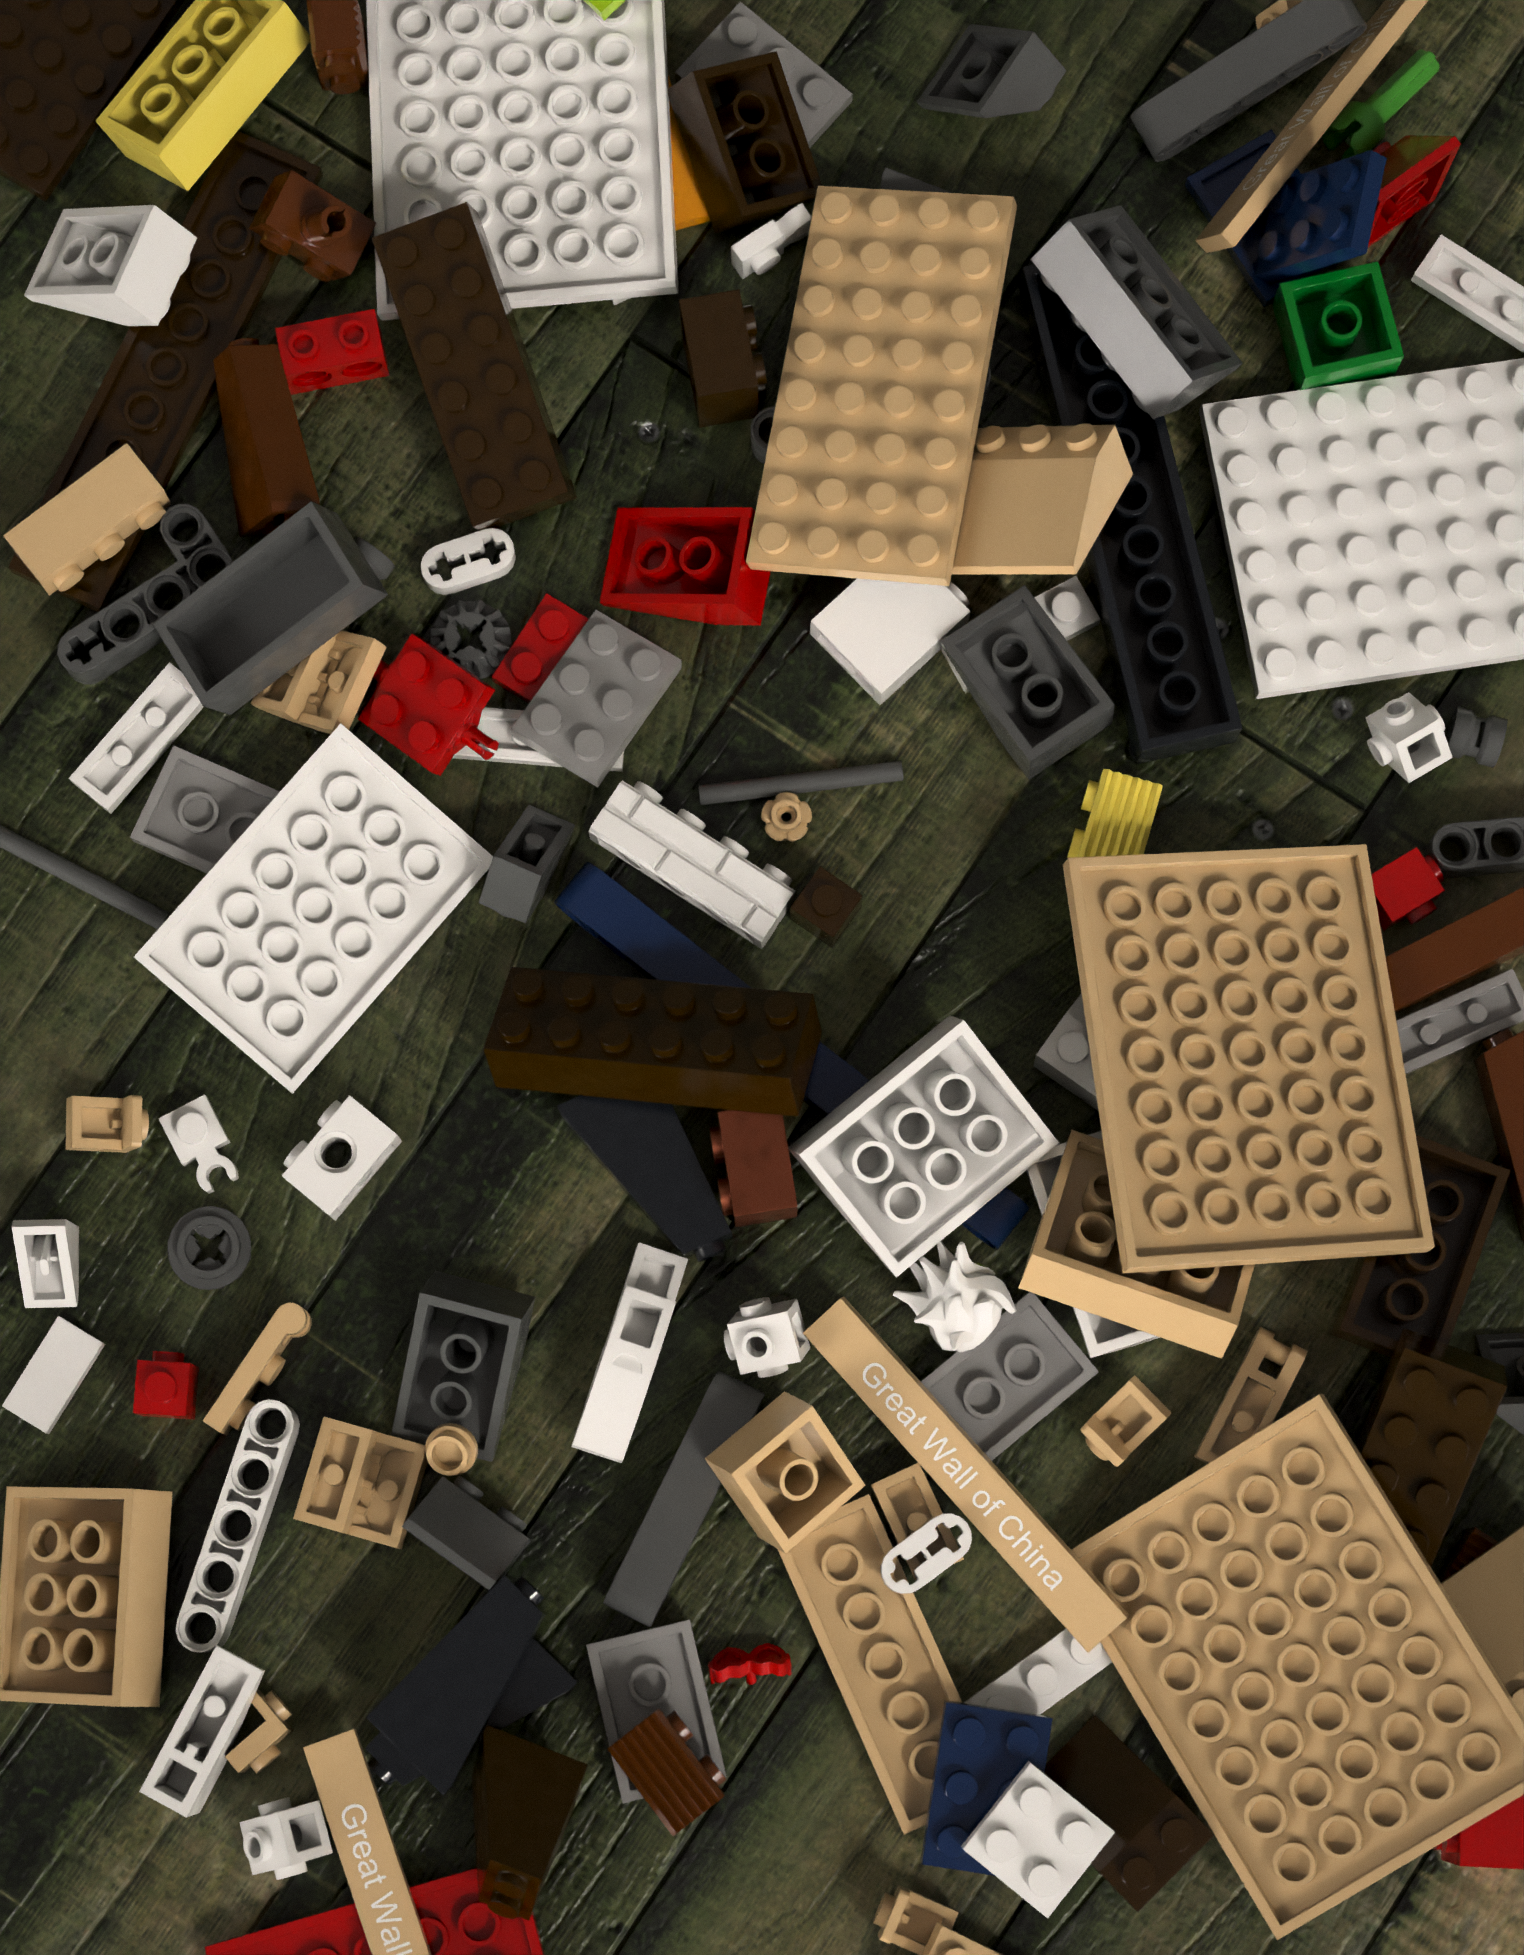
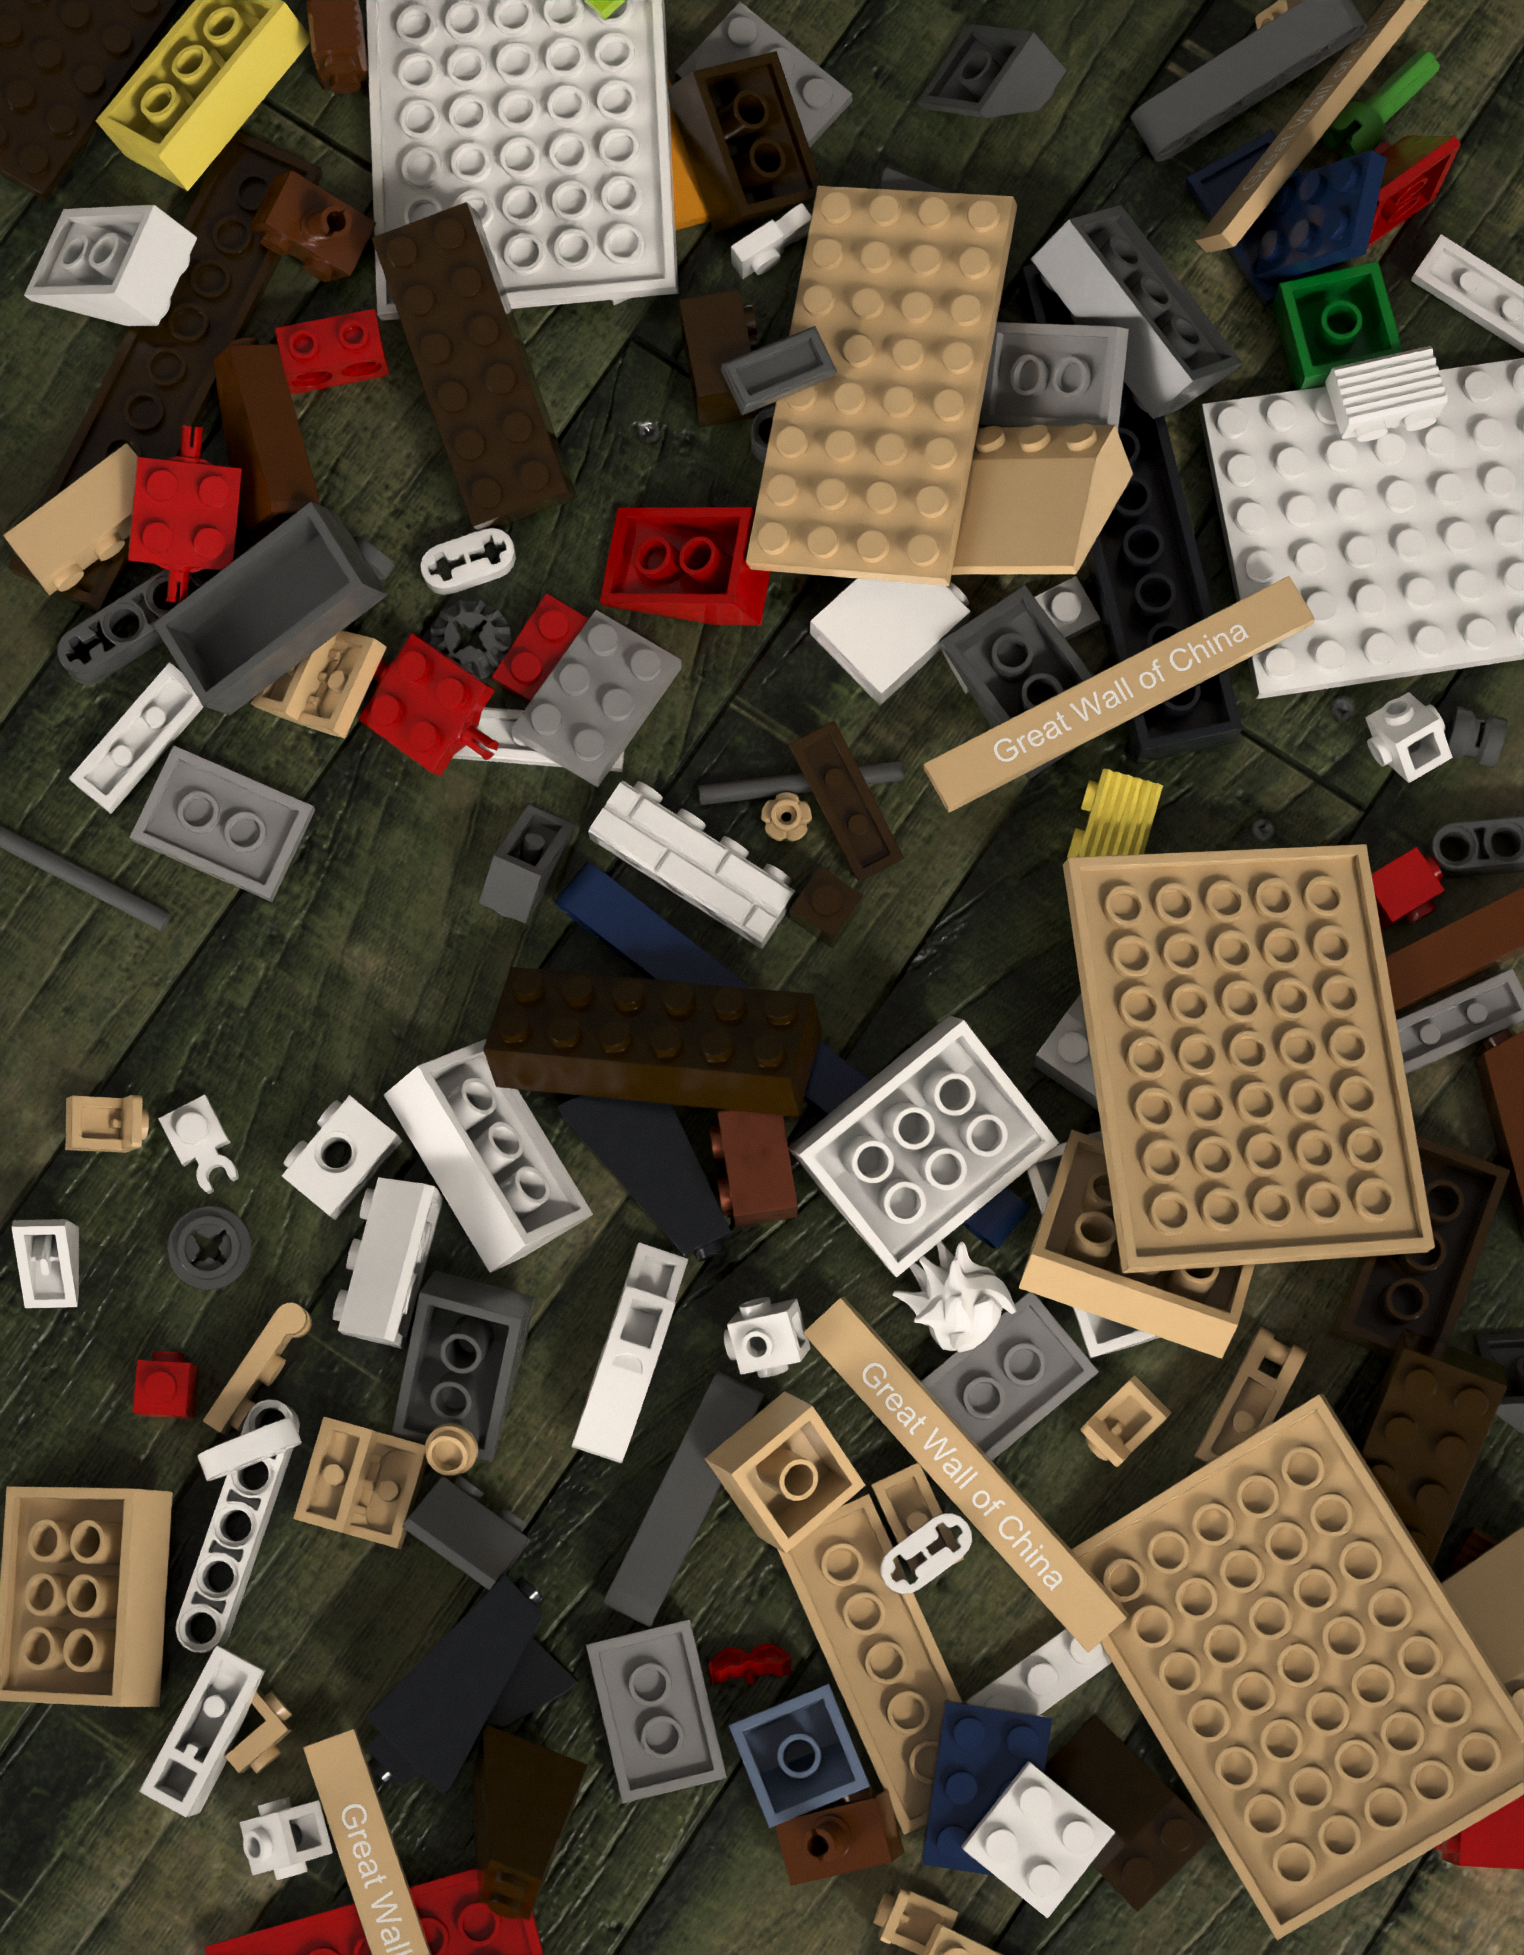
(53, 1375): white tile -> none
(184, 514): none -> red plate
(249, 1449): none -> white beam
(315, 908): white plate -> none
(388, 1261): none -> white slope
(487, 1156): none -> white slope
(668, 1770): reddish brown brick -> none
(778, 370): none -> dark grey tile
(799, 1755): none -> sand blue slope
(840, 1837): none -> reddish brown brick
(846, 801): none -> dark brown plate
(1054, 375): none -> light grey plate
(1118, 694): none -> tan tile
(1386, 394): none -> white brick

